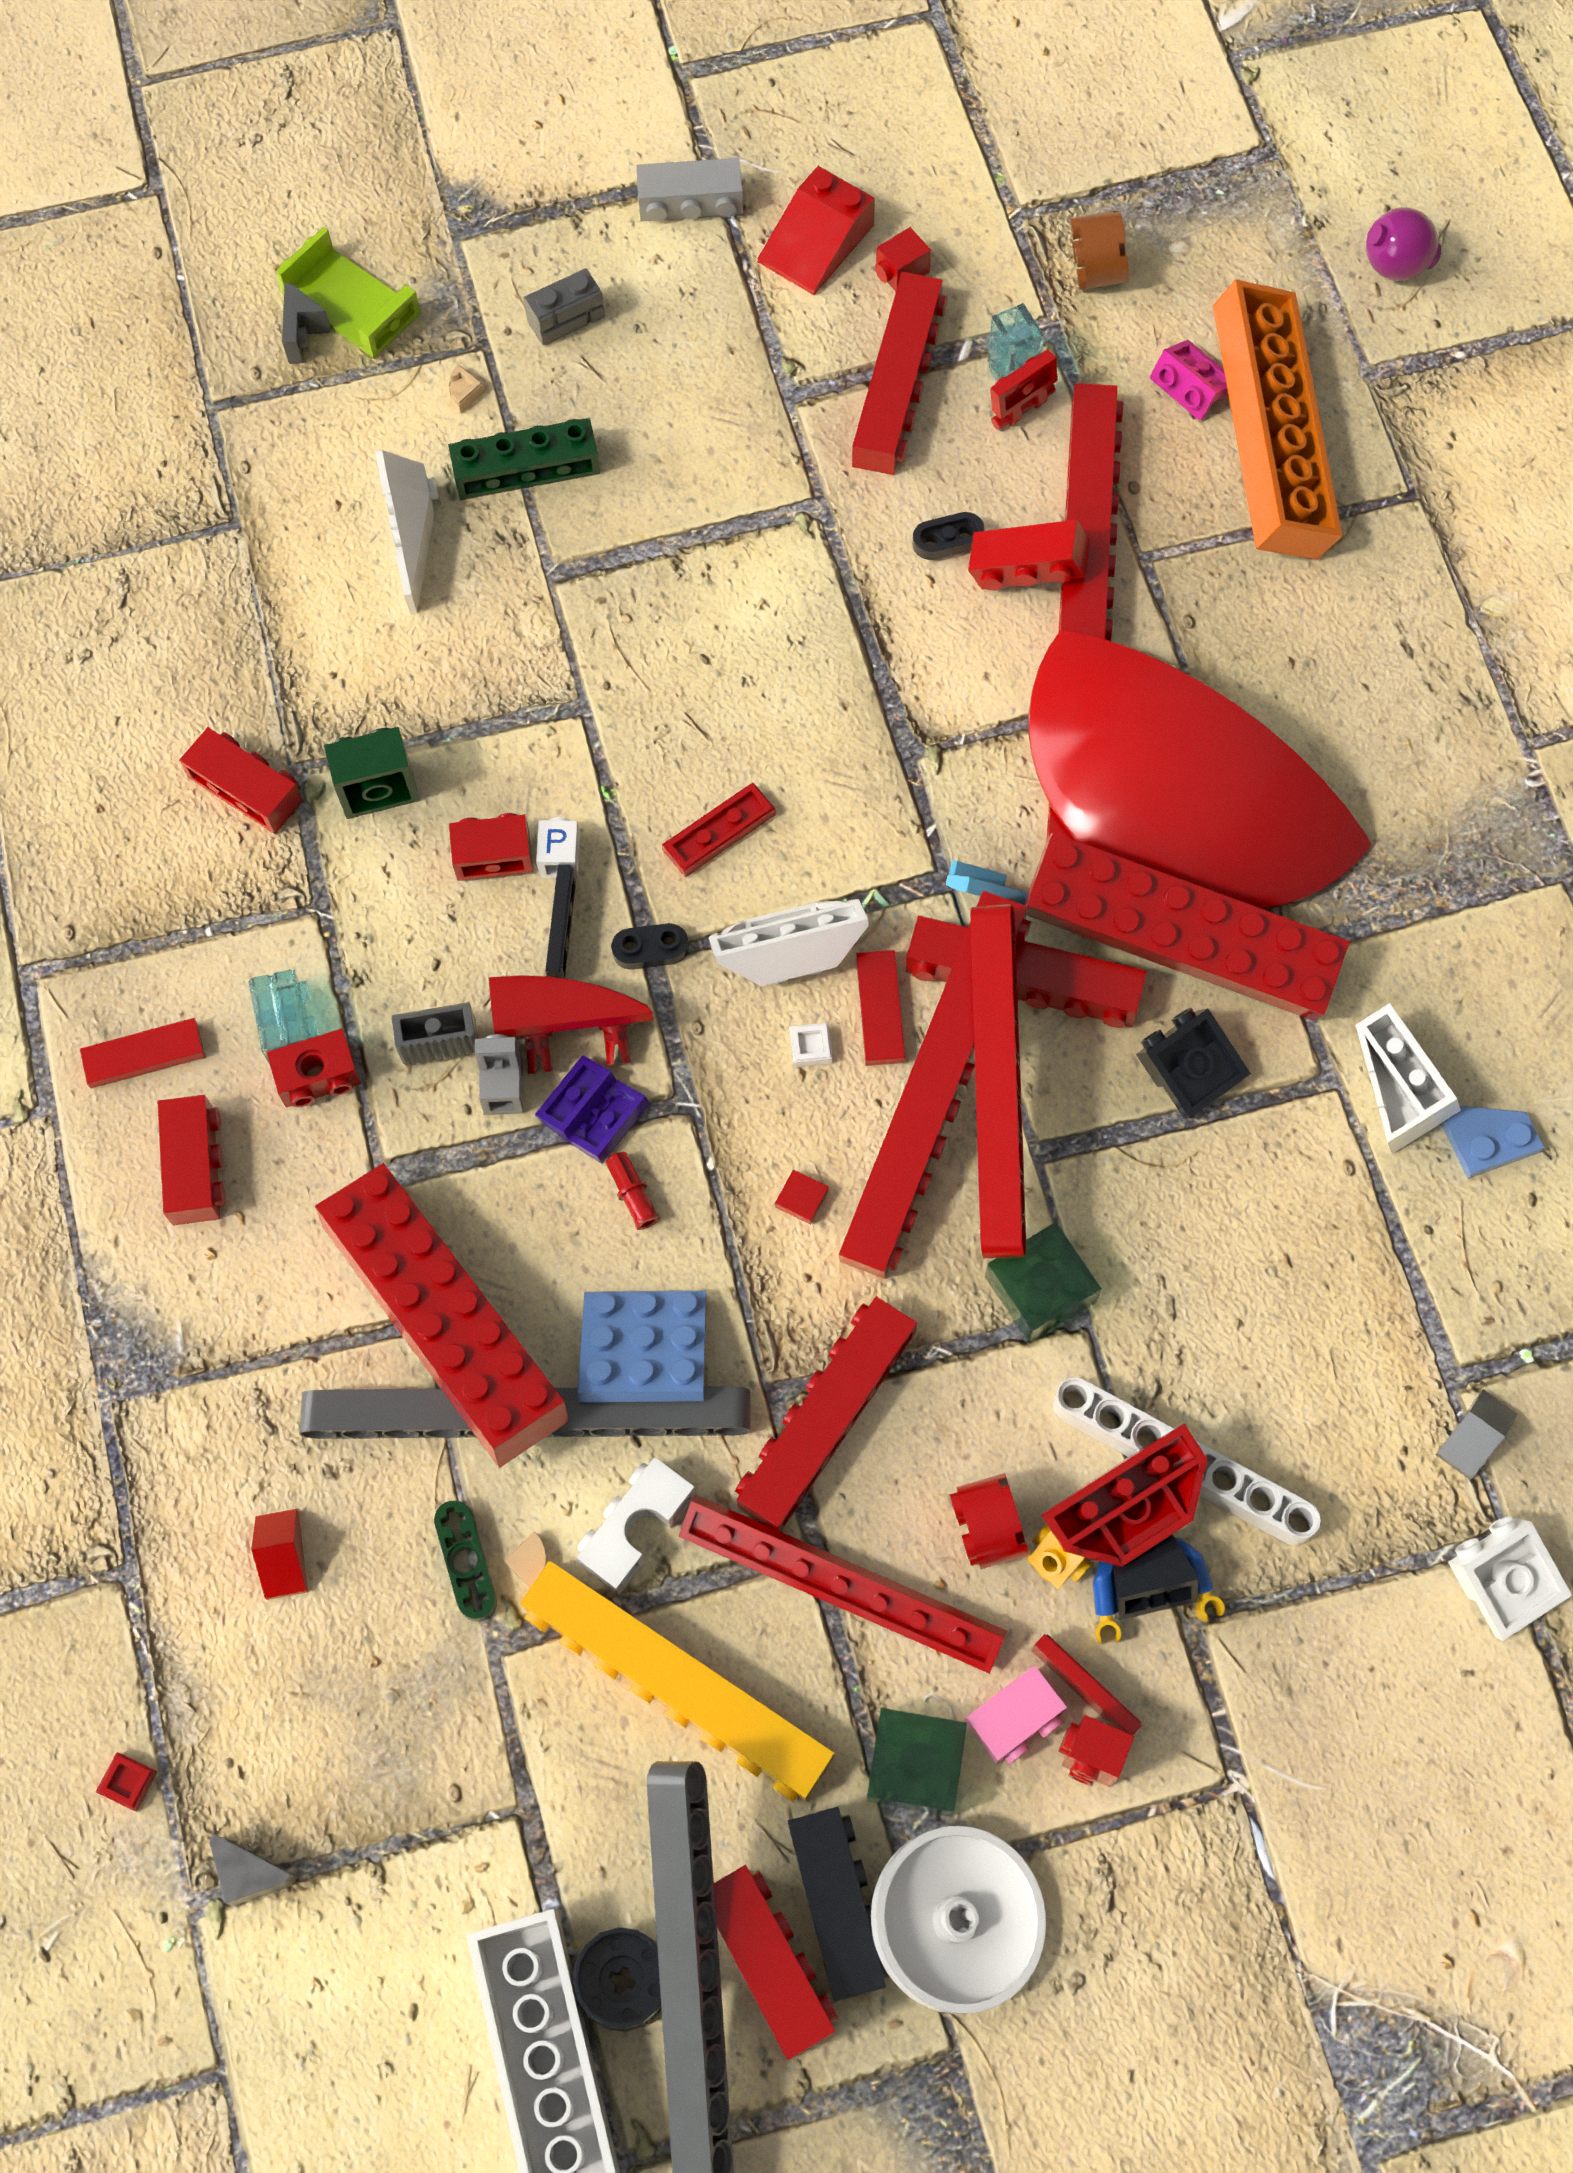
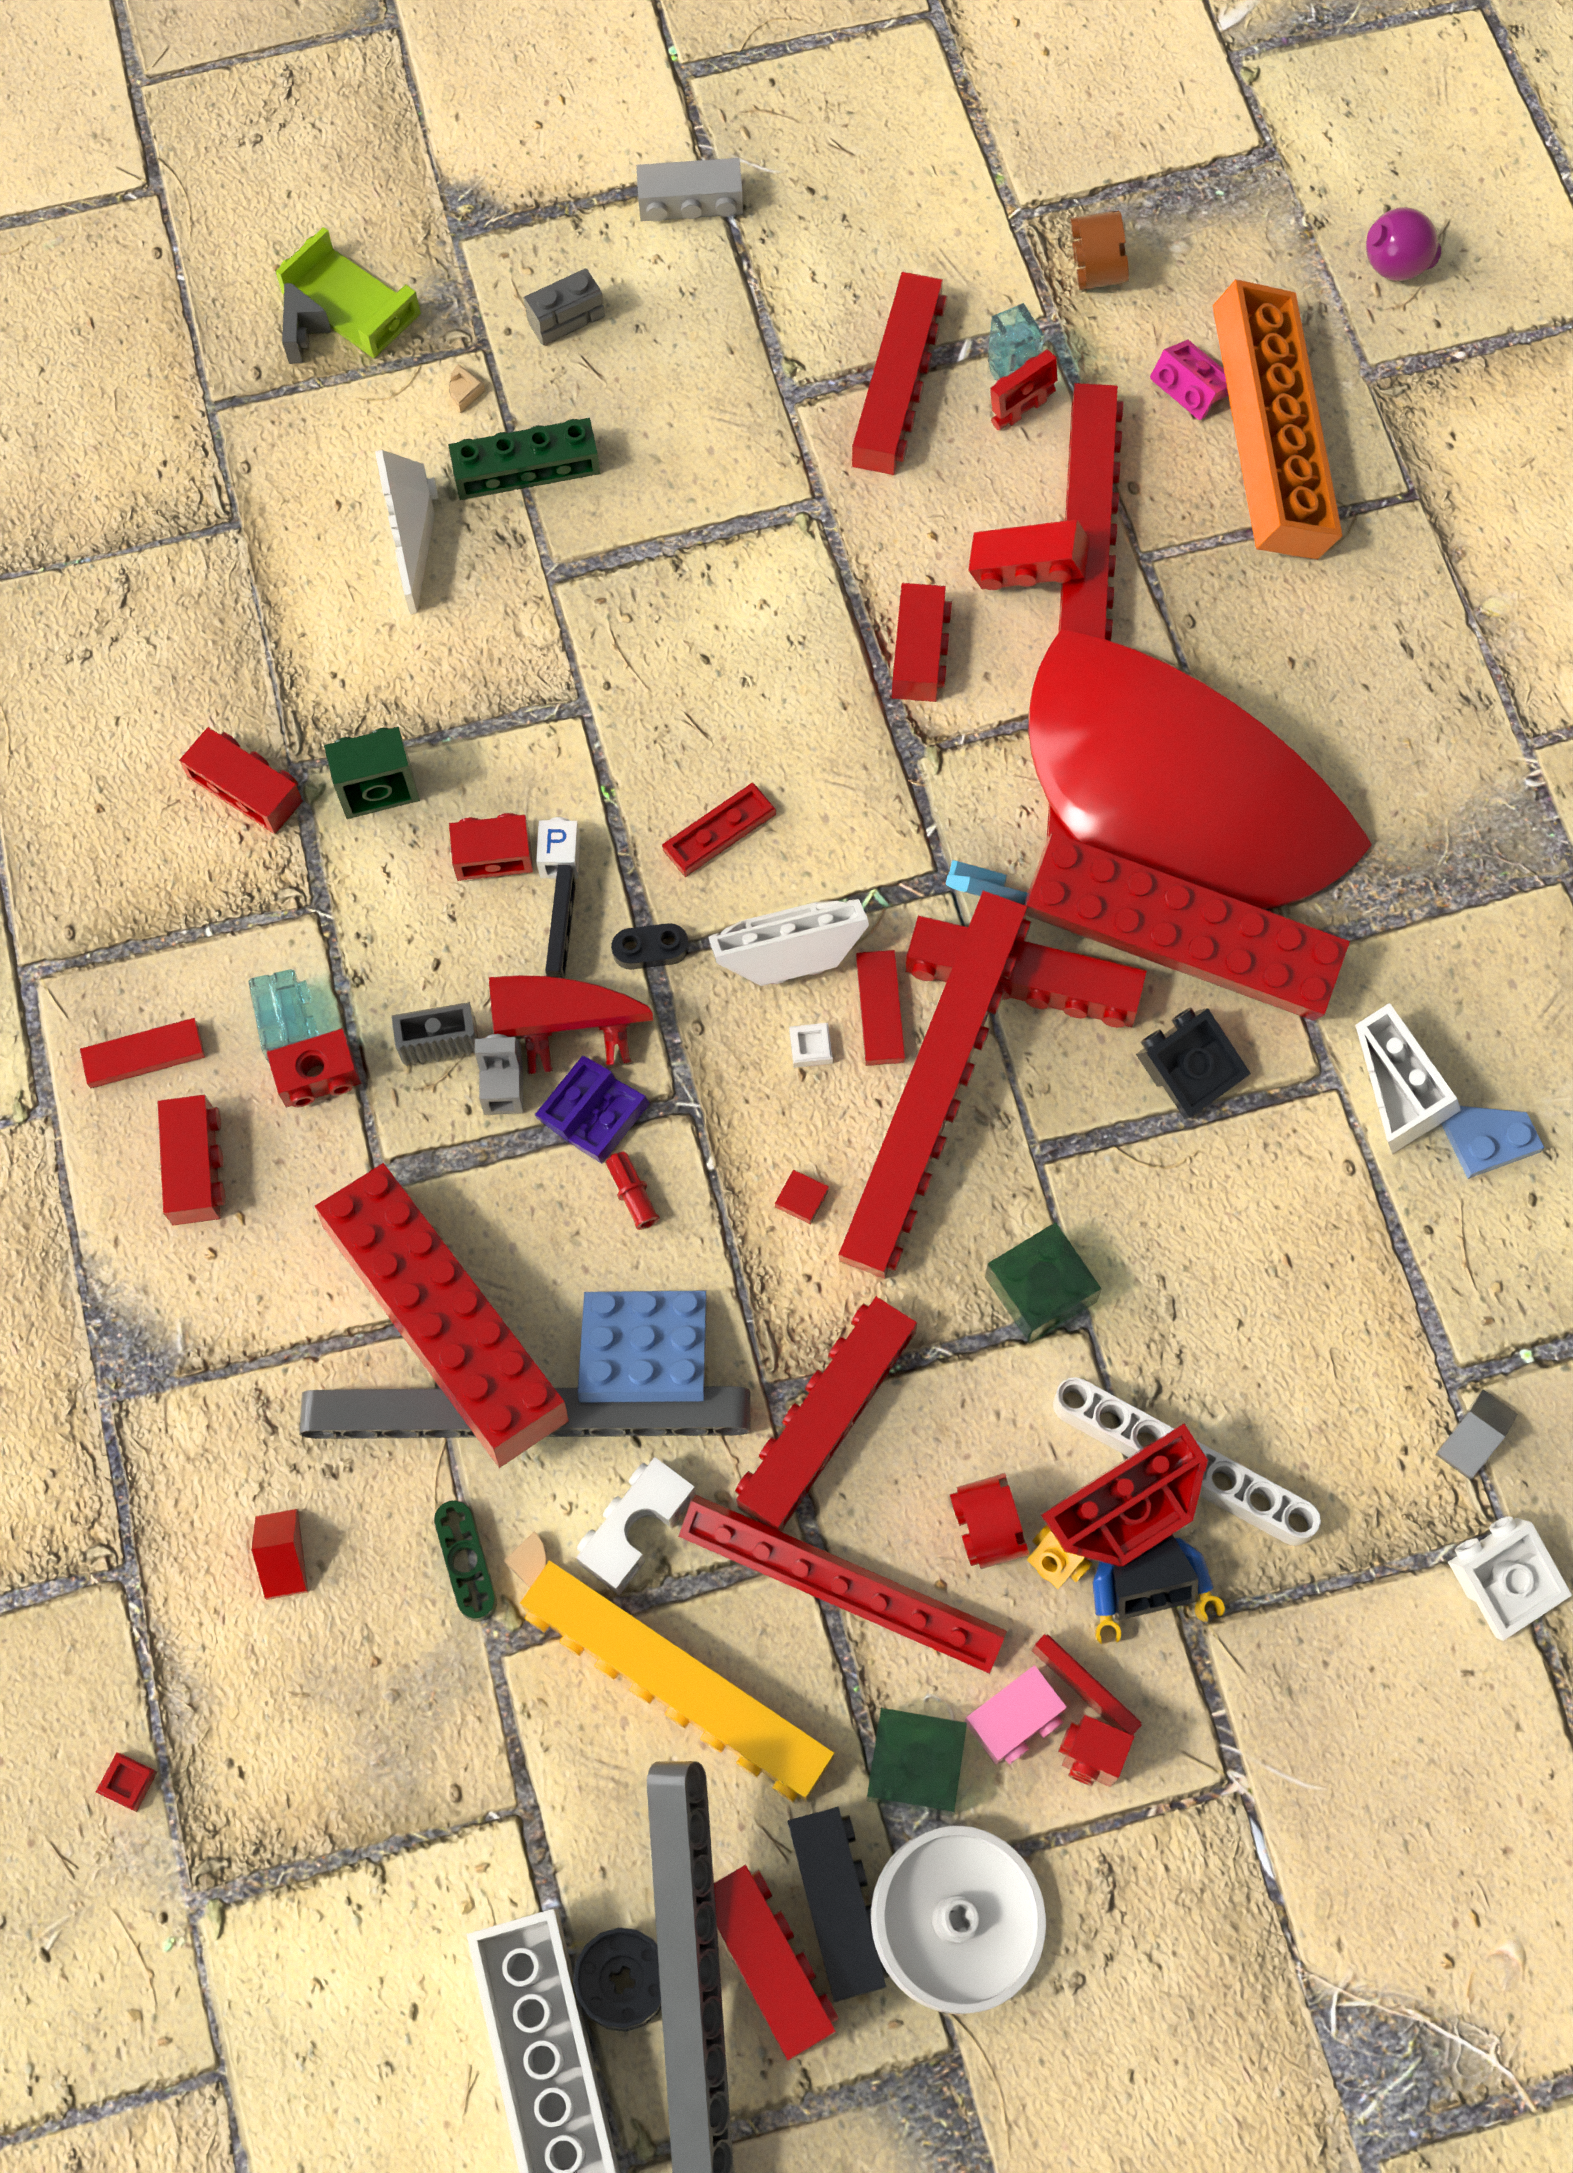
(245, 1874): flat silver slope -> none
(818, 230): slope -> none
(902, 254): red brick -> none
(920, 642): none -> red brick
(946, 535): black plate -> none
(998, 1082): red beam -> none

